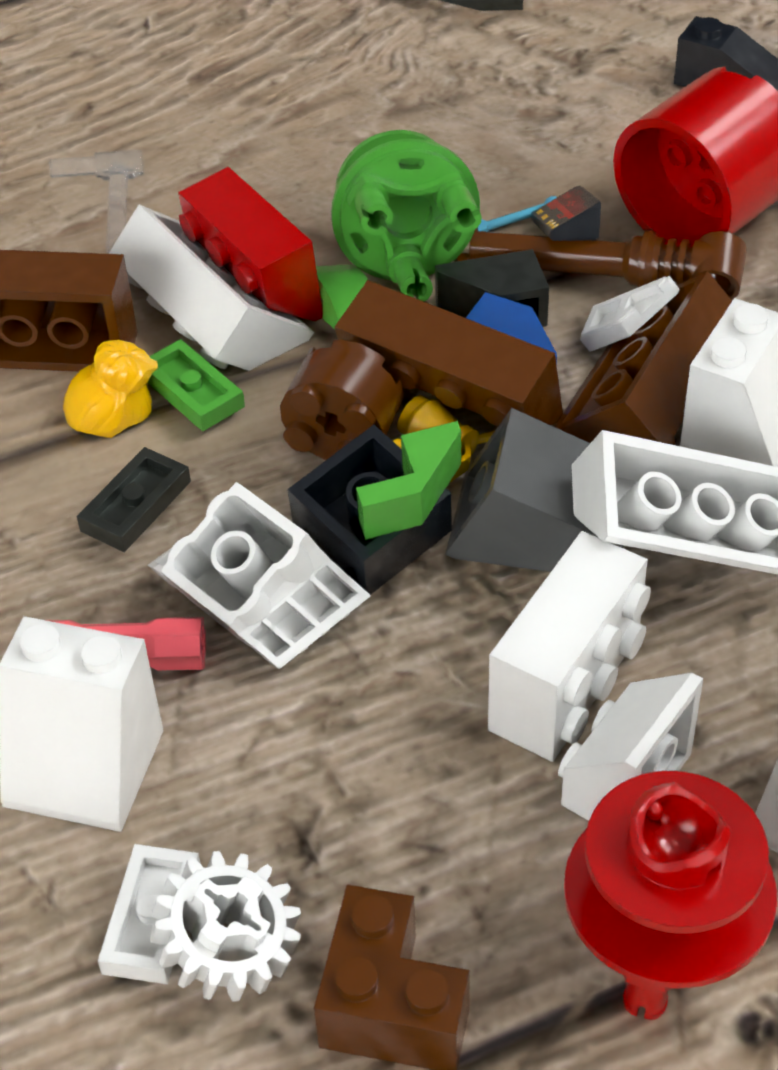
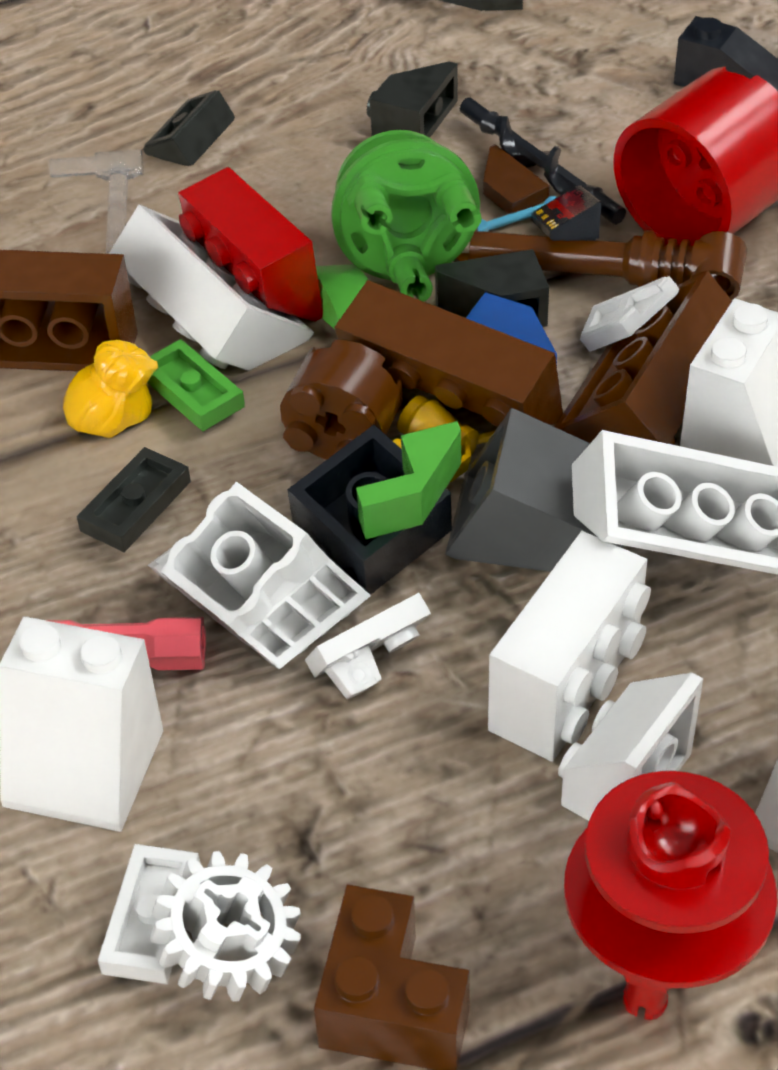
(191, 129): none -> pearl dark grey slope
(349, 655): none -> white hinge
(414, 99): none -> pearl dark grey slope
(511, 183): none -> reddish brown tile
(529, 156): none -> black piece

